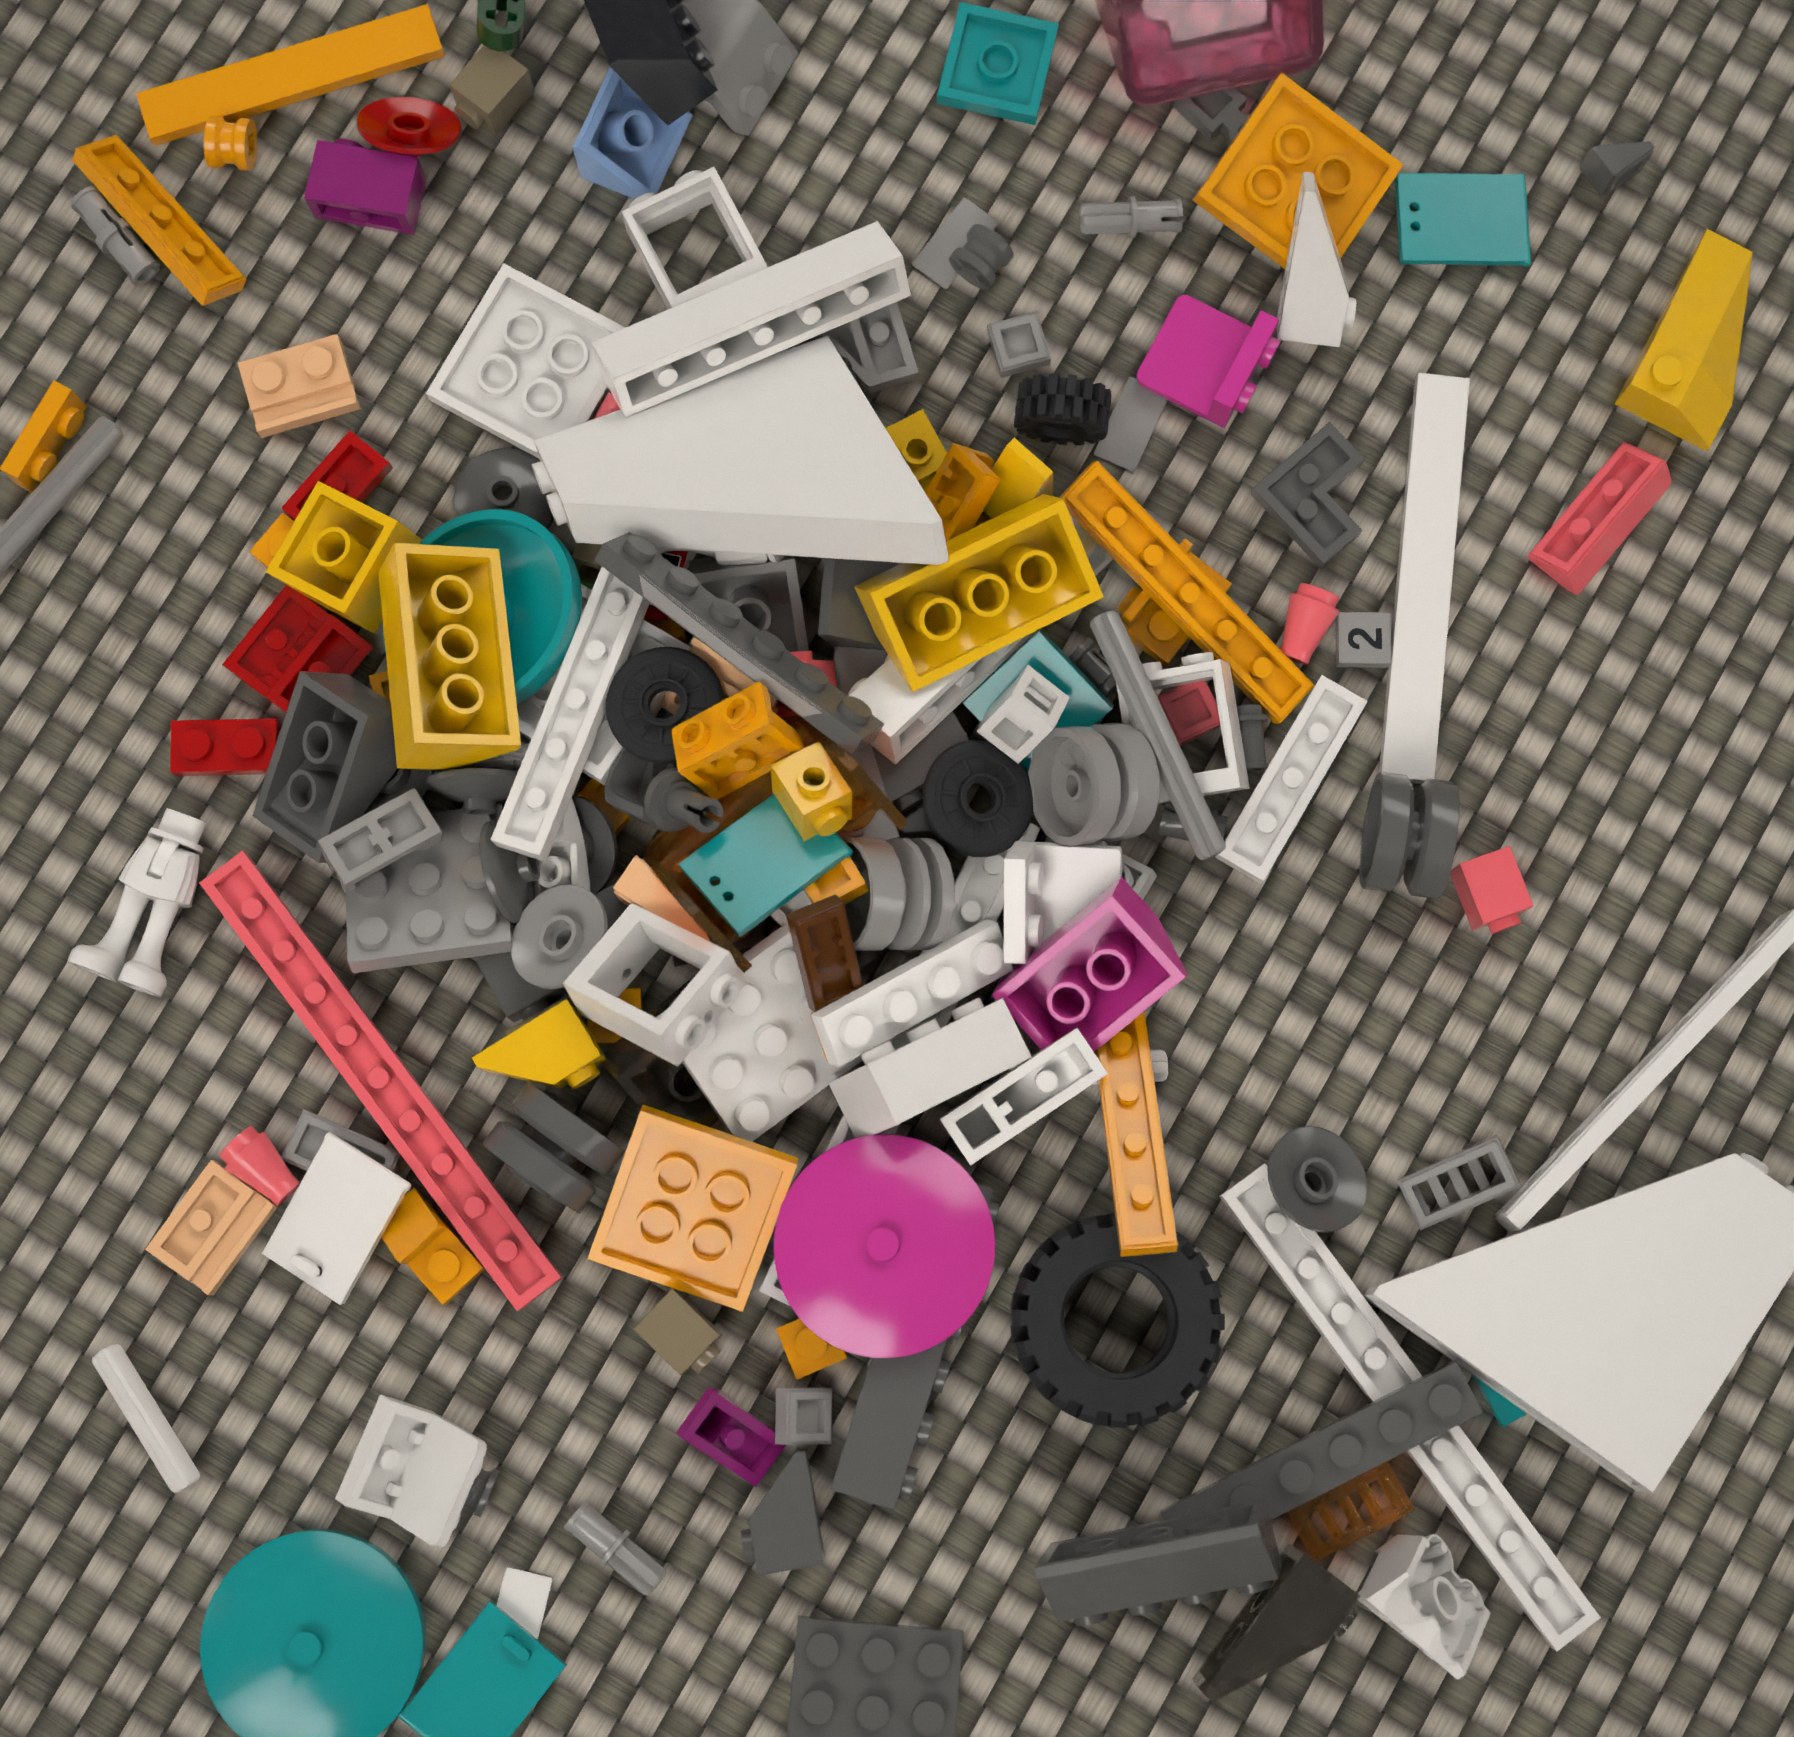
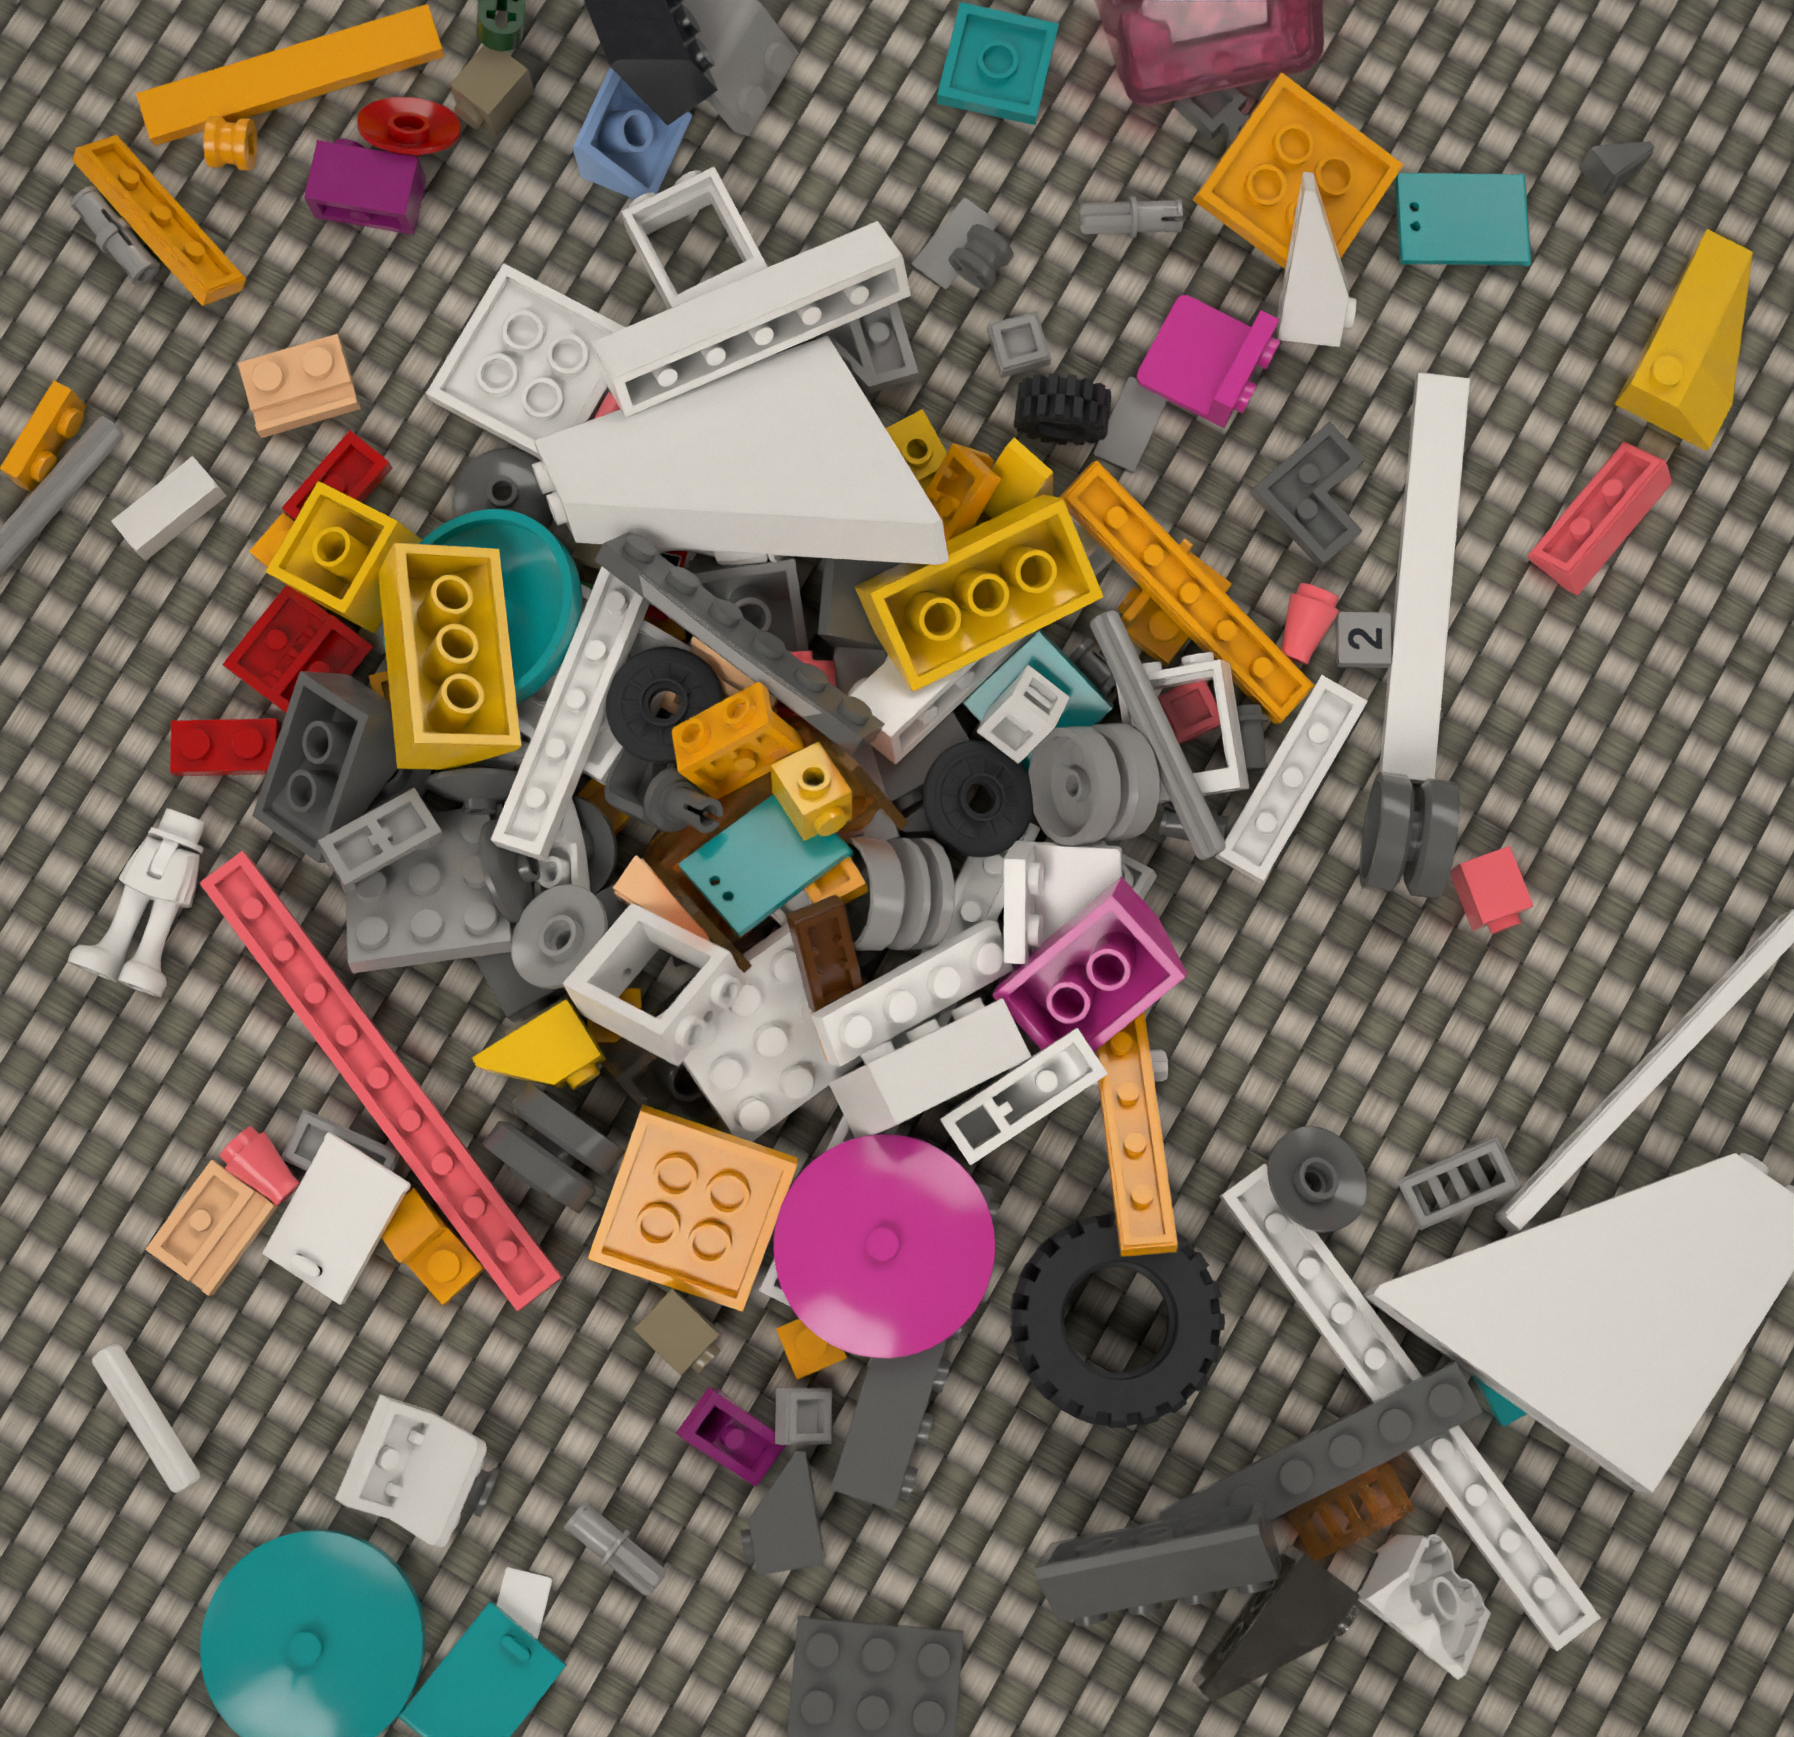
(168, 508): none -> white slope

